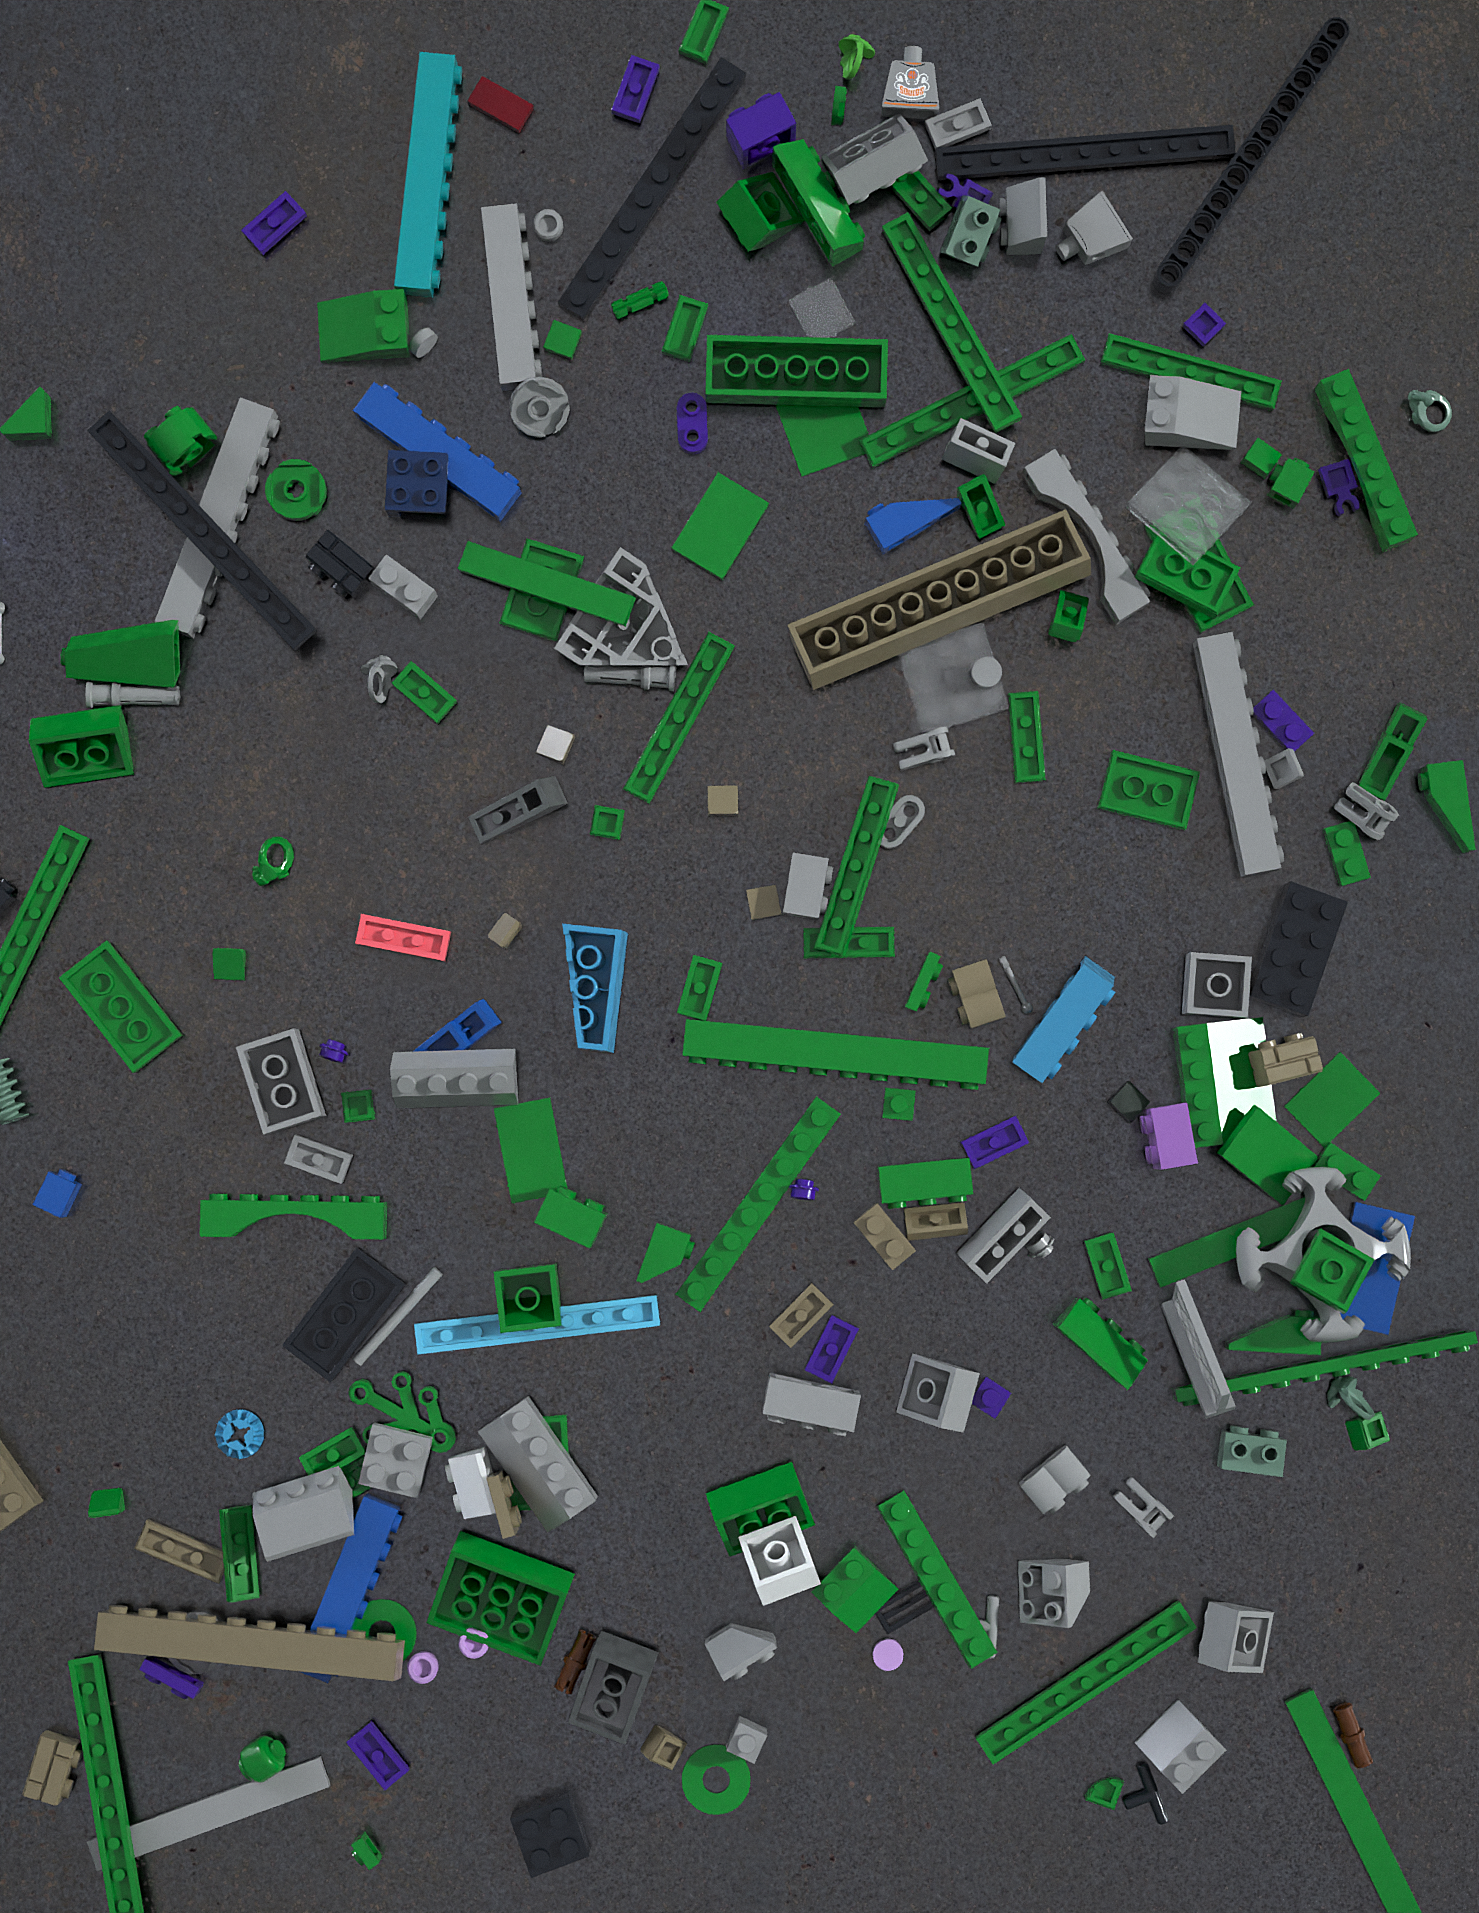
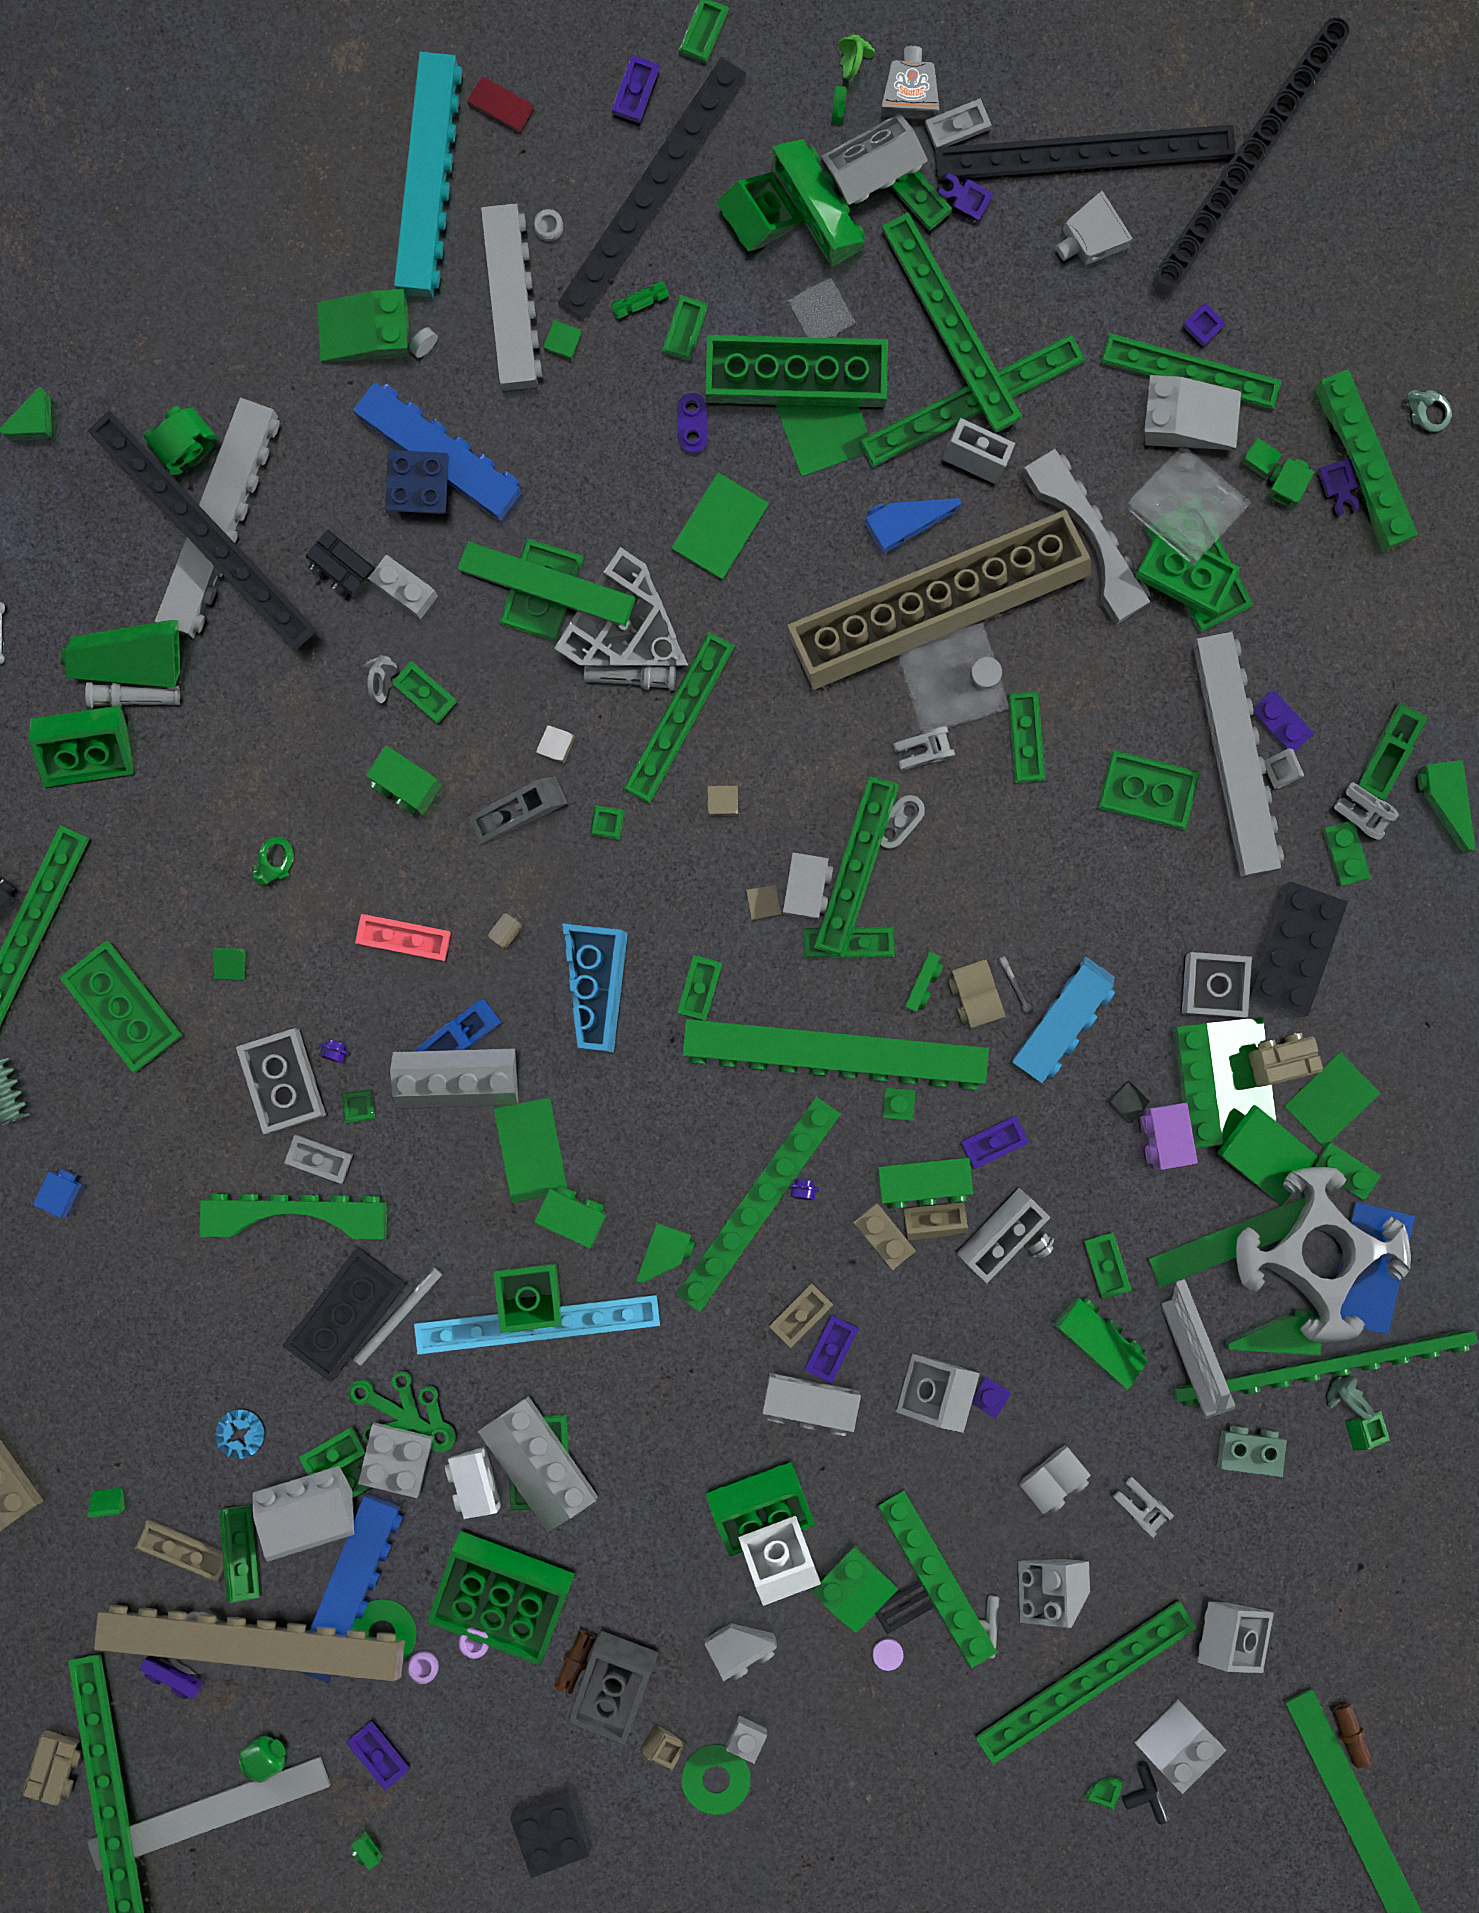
(274, 223): dark purple plate -> none
(283, 477): green plate -> none
(404, 780): none -> green brick
(508, 1516): dark tan plate -> none
(539, 406): light grey tile -> none
(760, 128): dark purple brick -> none
(970, 231): sand green brick -> none
(980, 506): green slope -> none
(1024, 218): light grey slope -> none
(1069, 616): green slope -> none
(1332, 1271): green tile -> none

